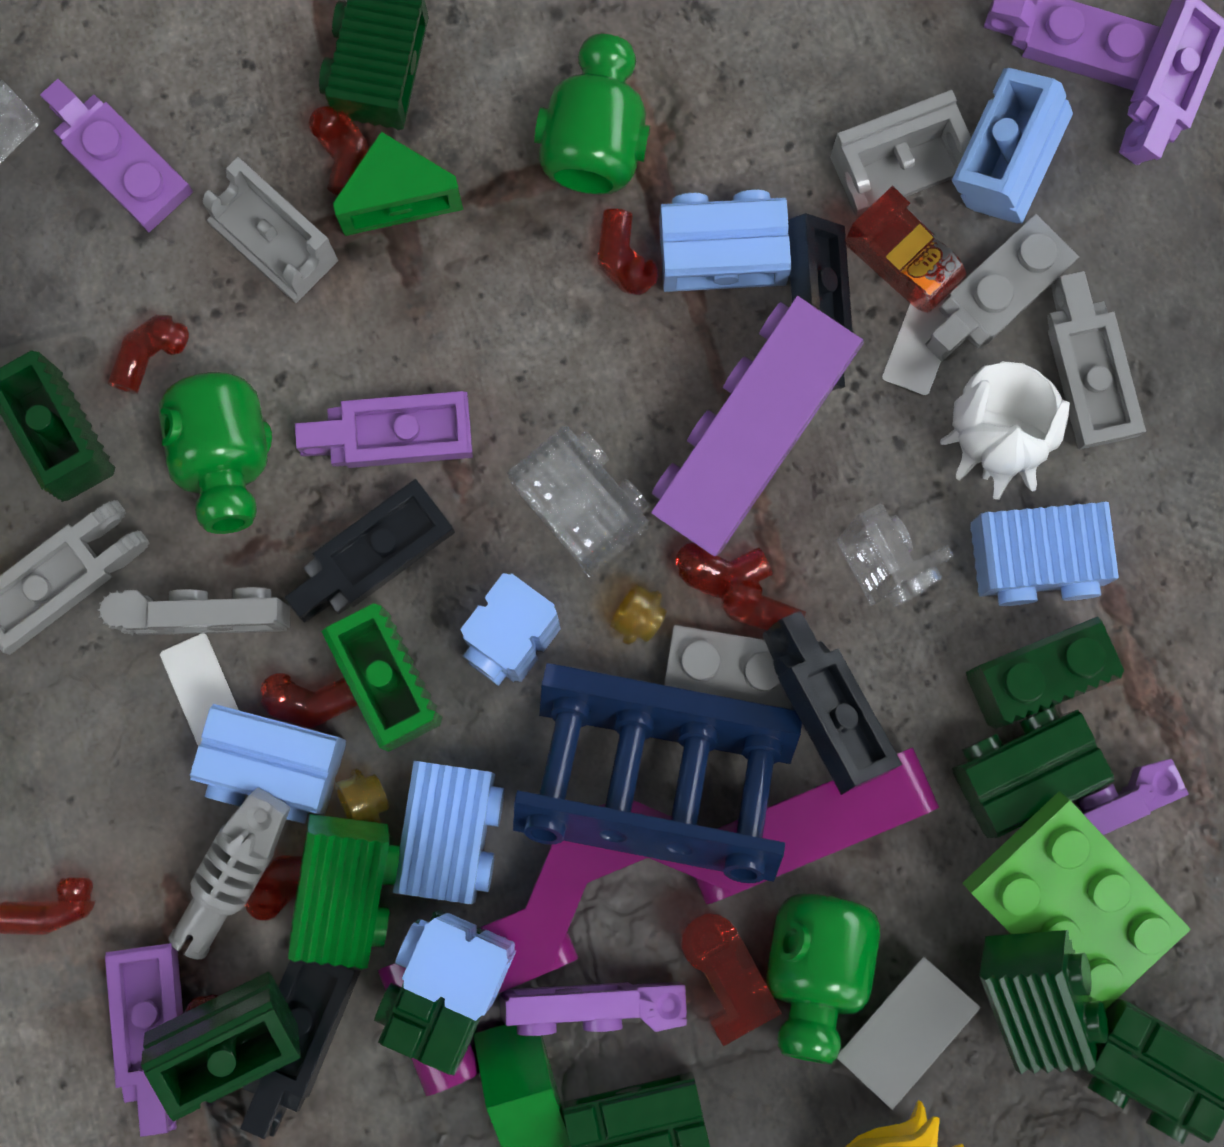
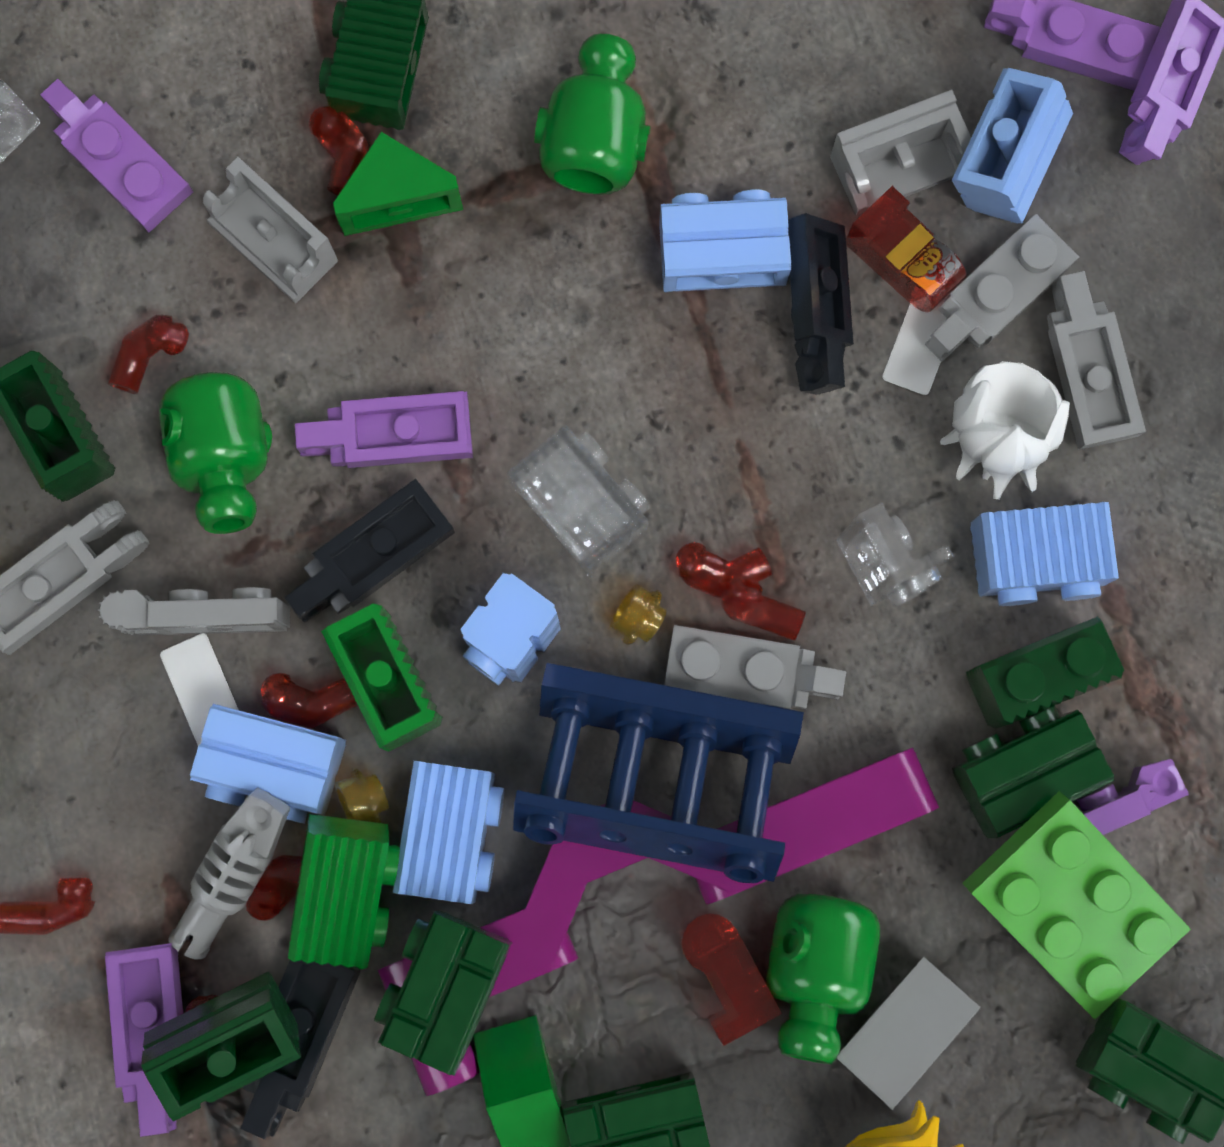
(455, 963): light blue brick -> none
(597, 1005): medium lavender hinge -> none
(618, 259): clear red arm -> none
(756, 426): medium lavender brick -> none
(830, 705): black hinge -> none
(1043, 1001): dark green brick -> none

